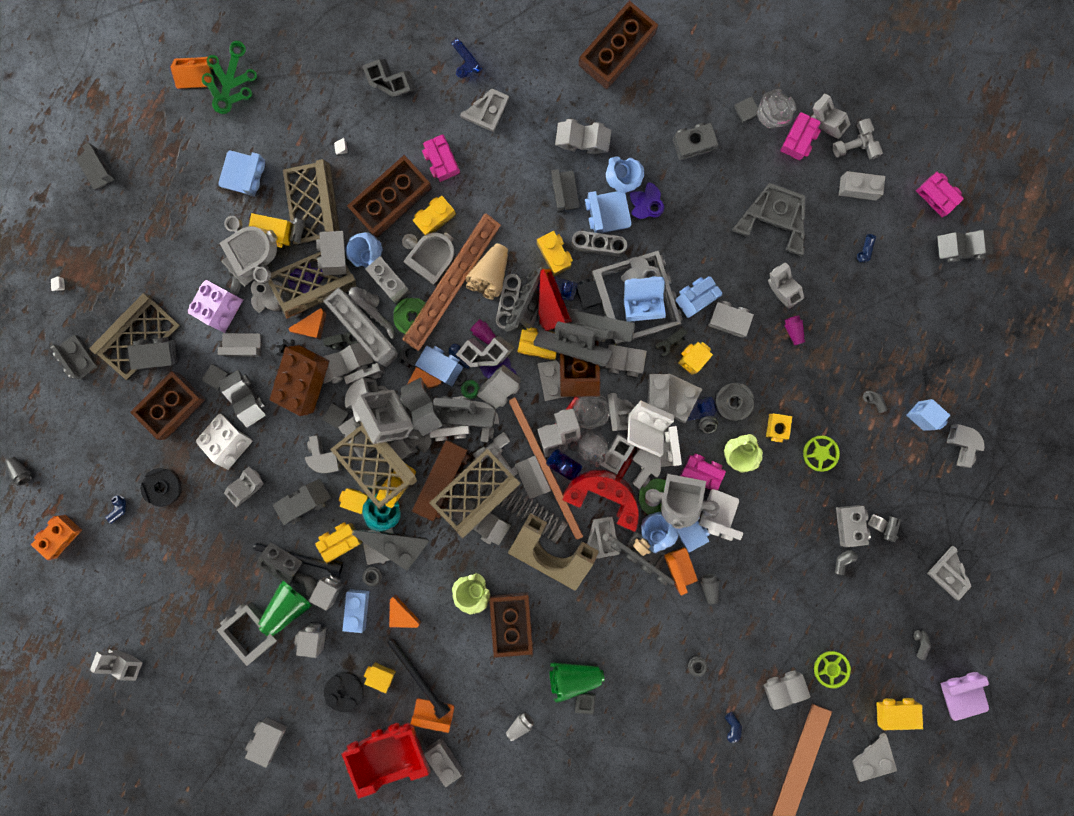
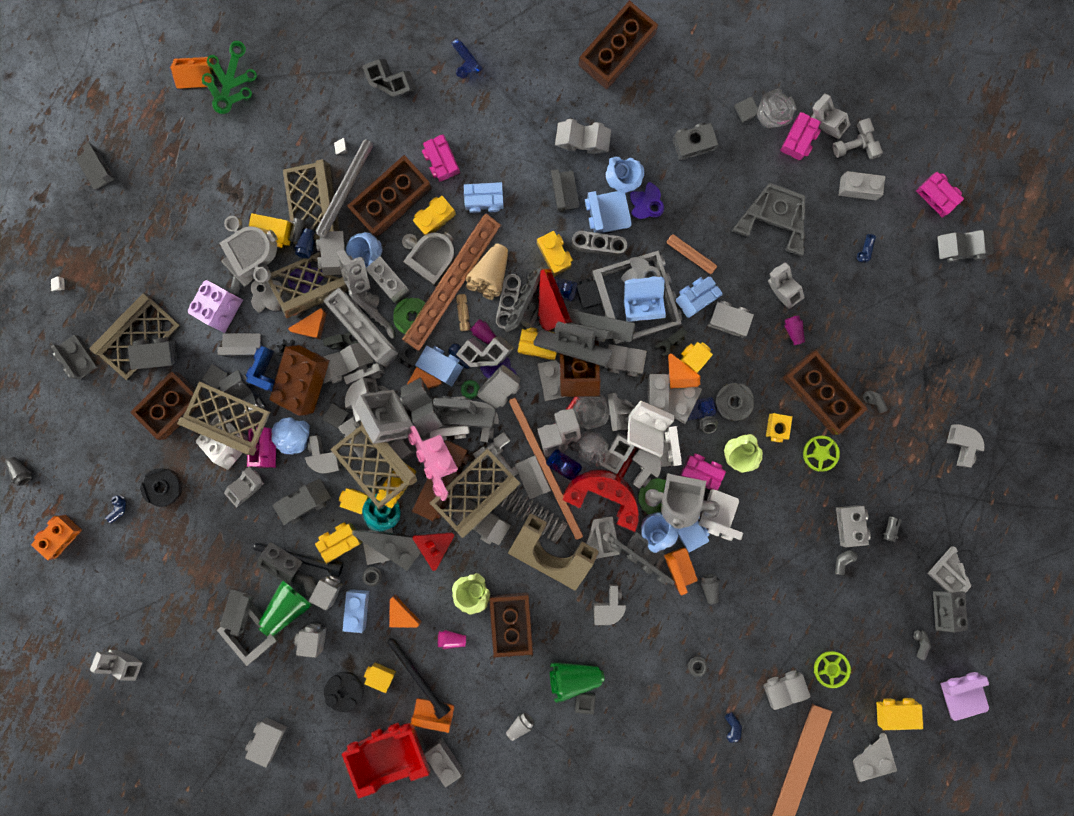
(216, 433): none -> dark tan fence
(236, 611): none -> dark grey panel
(242, 172): light blue bracket -> none
(256, 373): none -> blue bracket
(266, 450): none -> dark pink brick
(290, 435): none -> light blue hair
(305, 244): none -> dark blue cone
(344, 188): none -> light grey axle
(353, 272): none -> light grey bracket
(433, 547): none -> red piece
(435, 459): none -> bright pink bracket
(450, 640): none -> dark pink cone
(463, 312): none -> tan axle
(483, 197): none -> light blue brick
(487, 110): light grey wing -> none
(610, 612): none -> light grey brick
(642, 546): tan plate -> none
(681, 375): none -> orange slope
(691, 254): none -> nougat axle
(824, 393): none -> reddish brown brick
(878, 523): white piece -> none
(928, 415): light blue brick -> none
(950, 611): none -> dark grey bracket

